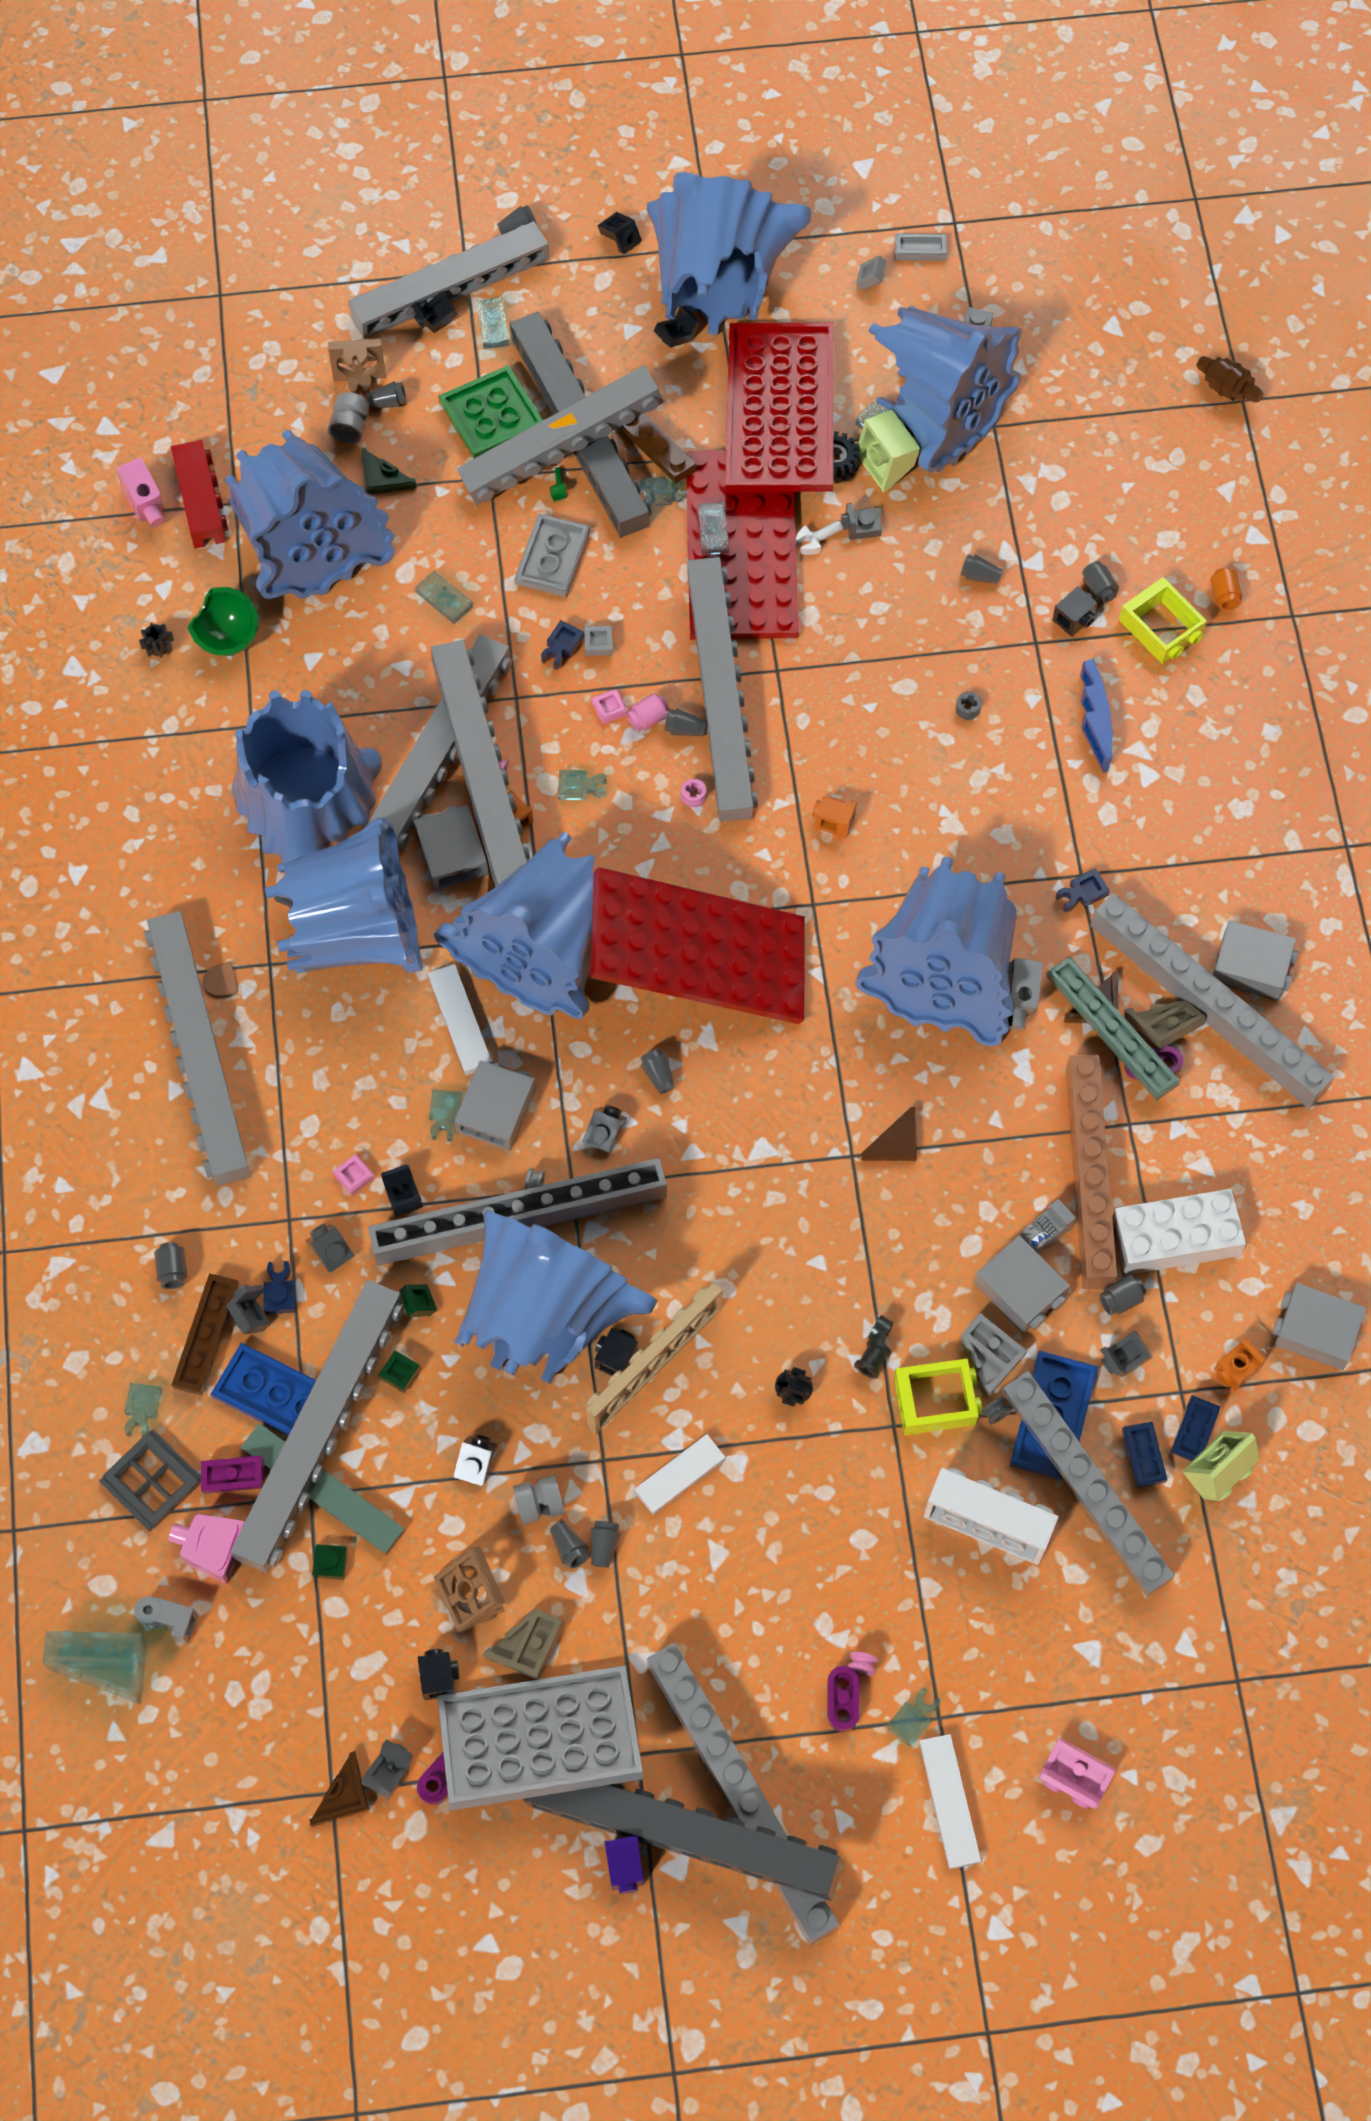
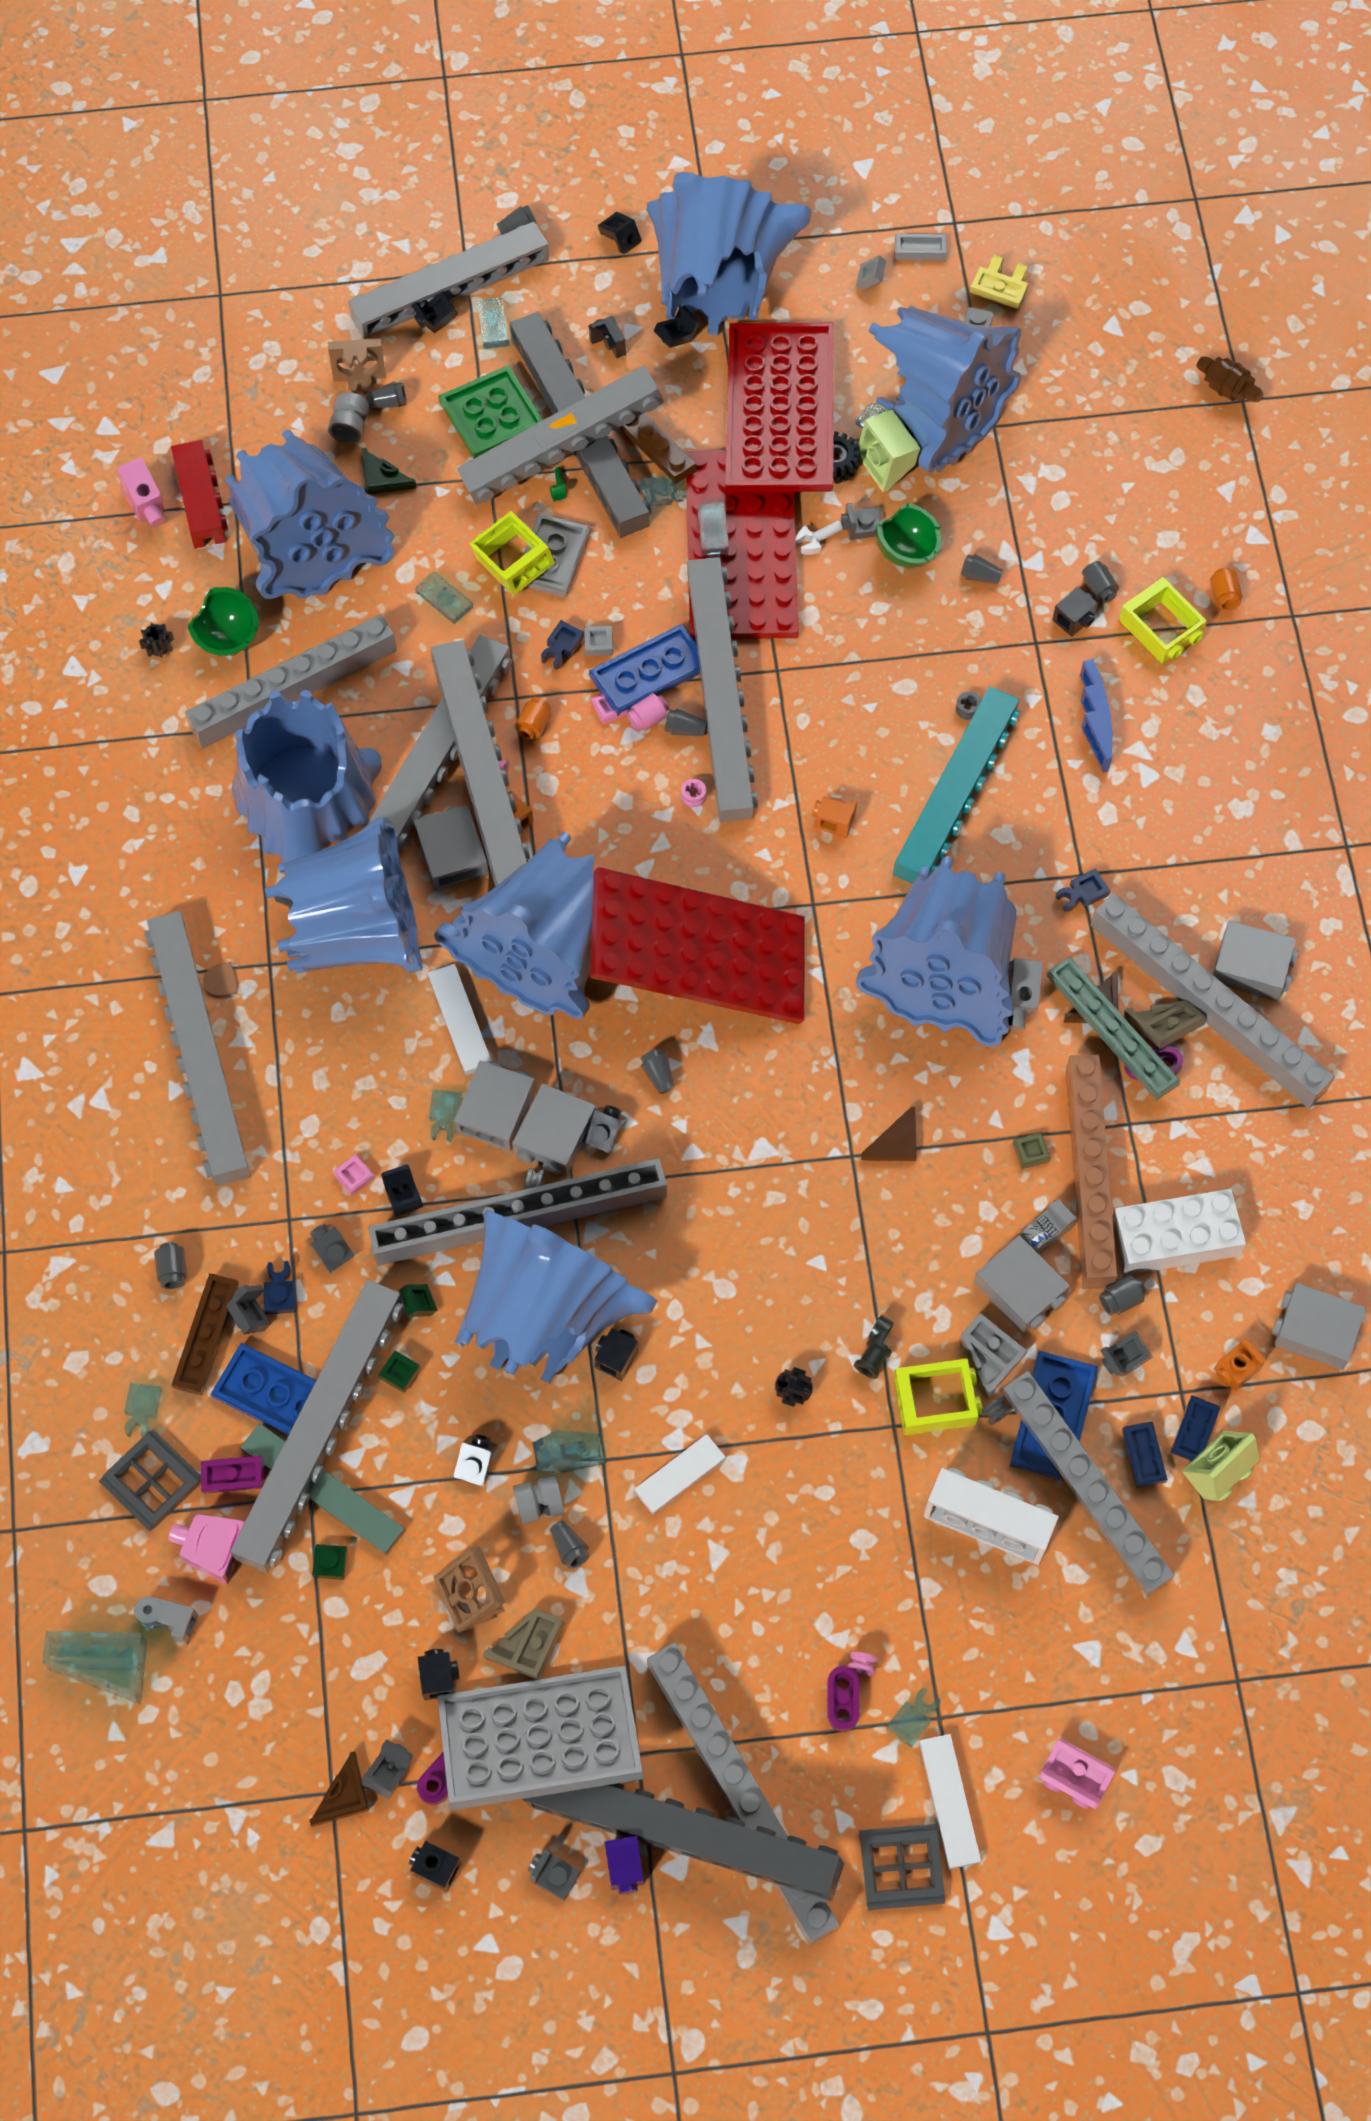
(306, 671): none -> light grey brick
(434, 1865): none -> black brick
(523, 570): none -> neon yellow window
(533, 718): none -> orange brick
(553, 1130): none -> light grey brick
(553, 1874): none -> dark grey bracket
(568, 1451): none -> clear light blue slope
(576, 785): clear light blue plate -> none
(603, 1543): dark grey cone -> none
(609, 332): none -> black bracket
(647, 669): none -> blue tile
(648, 1363): tan plate -> none
(905, 1896): none -> dark grey piece
(909, 537): none -> green cylinder
(958, 784): none -> teal brick
(999, 287): none -> light yellow plate
(1031, 1150): none -> olive tile

